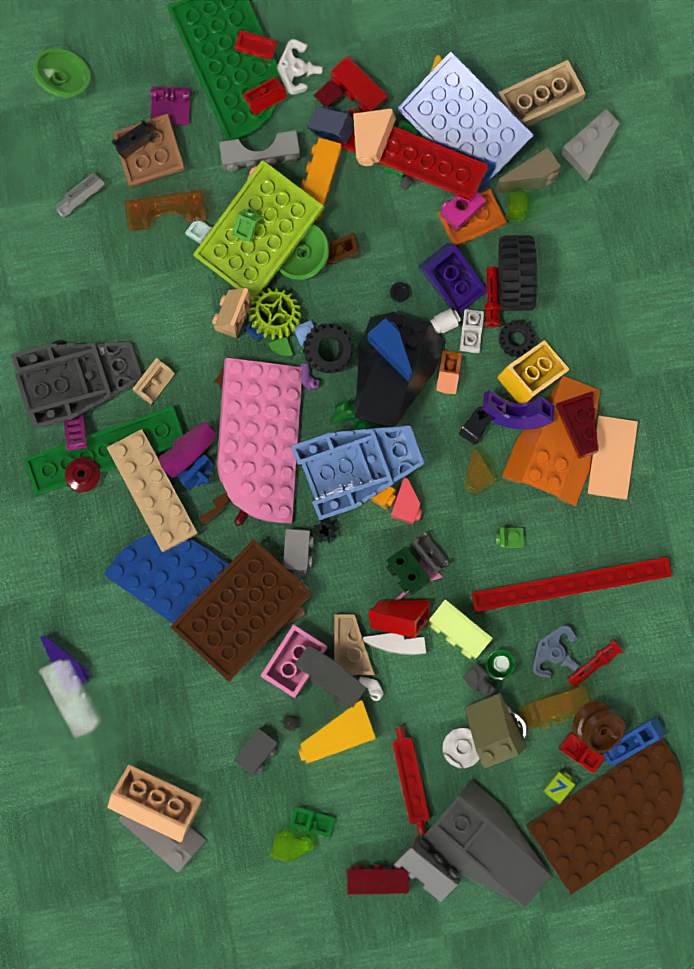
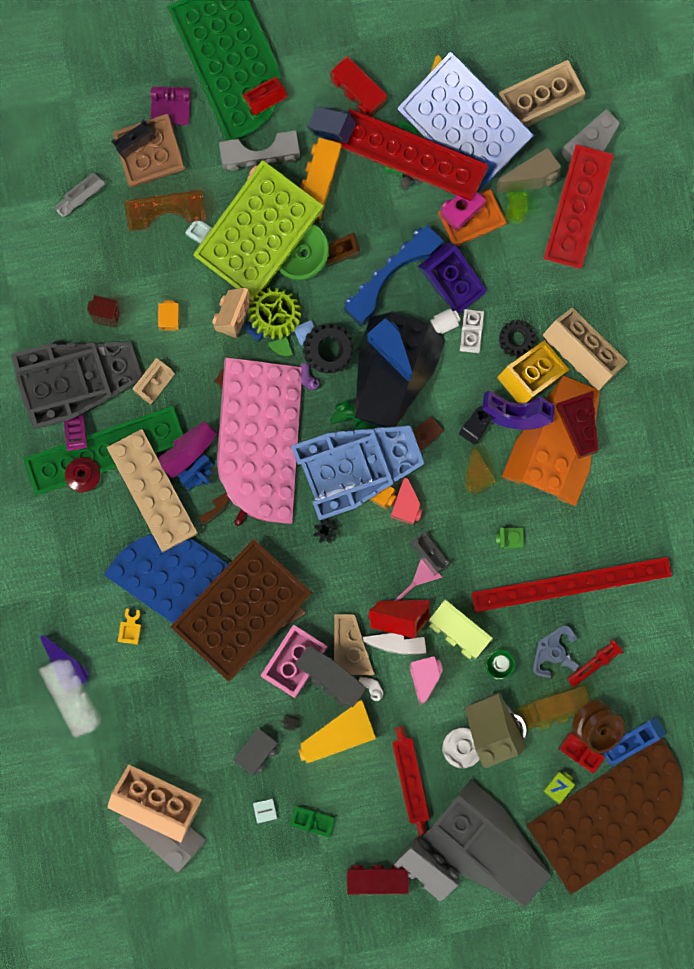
(61, 72): bright green dish -> none
(104, 311): none -> clear red brick
(129, 630): none -> yellow plate
(169, 316): none -> light orange brick
(246, 224): bright green bracket -> none
(255, 45): red tile -> none
(265, 811): none -> light aqua tile
(289, 848): clear neon green slope -> none
(295, 67): white piece -> none
(297, 552): light grey hinge -> none
(329, 94): dark red slope -> none
(371, 134): light nougat slope -> none
(399, 292): black tile -> none
(408, 571): dark green brick -> none
(421, 247): none -> blue arch
(425, 676): none -> bright pink slope
(427, 433): none -> copper plate
(449, 372): orange slope -> none
(477, 679): dark grey plate -> none
(492, 308): red pin -> none
(517, 273): black tyre -> none
(578, 206): none -> red plate
(585, 348): none -> tan slope
(613, 461): light nougat tile -> none

